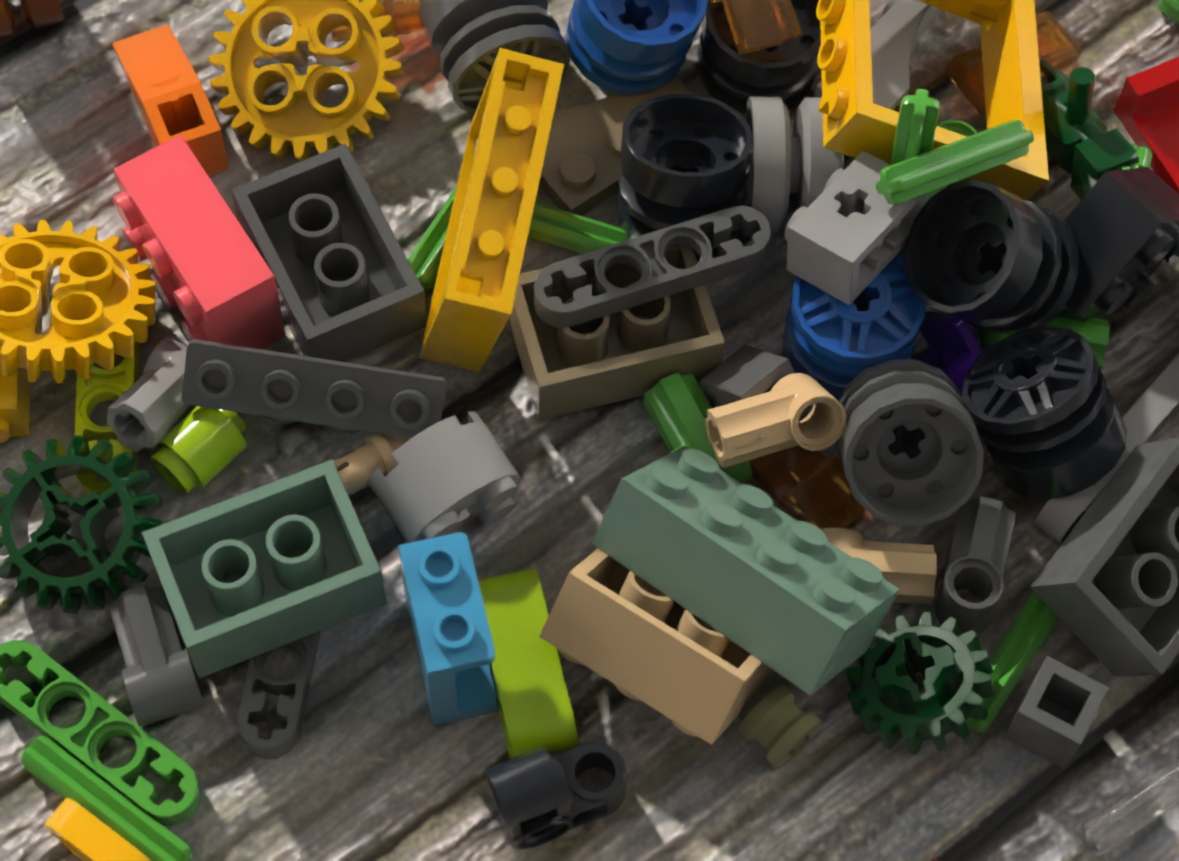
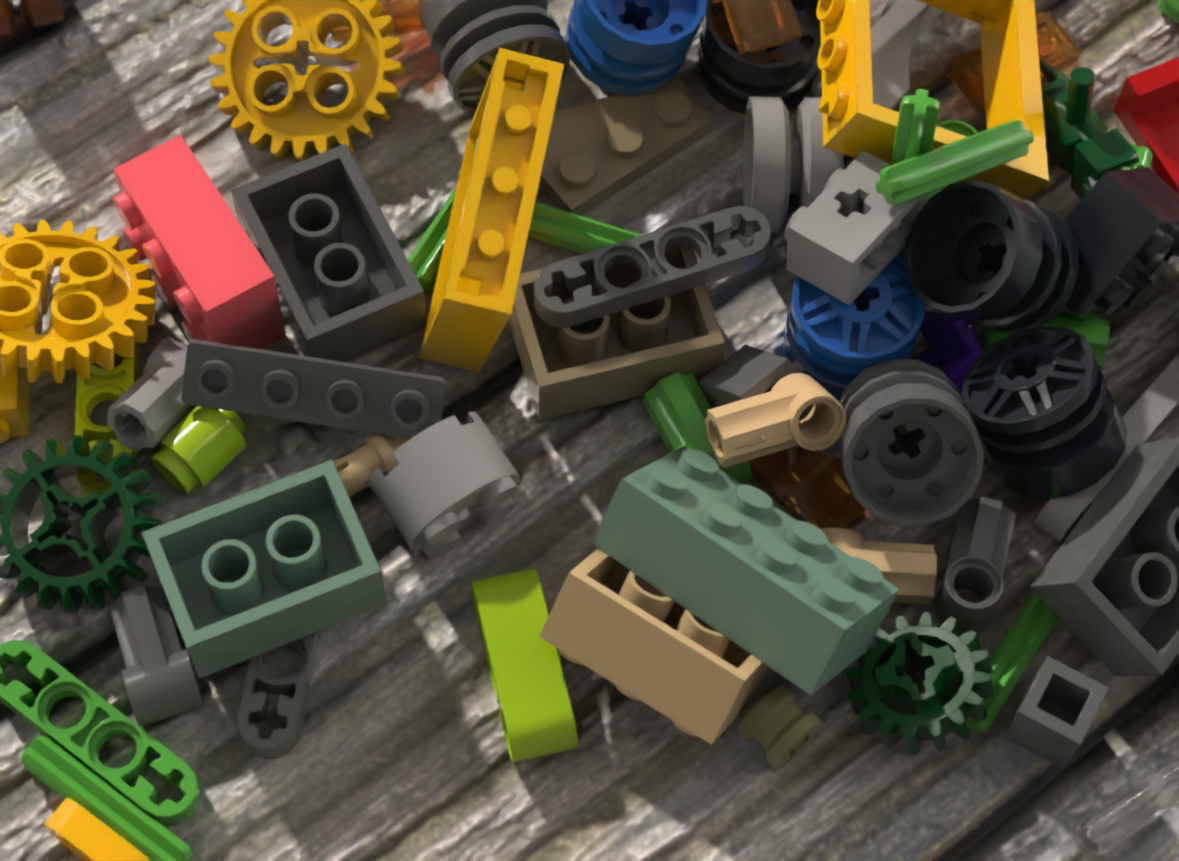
(171, 95): orange slope -> none
(449, 627): dark azure panel -> none
(542, 794): black piece -> none
(681, 162): black wheel -> none

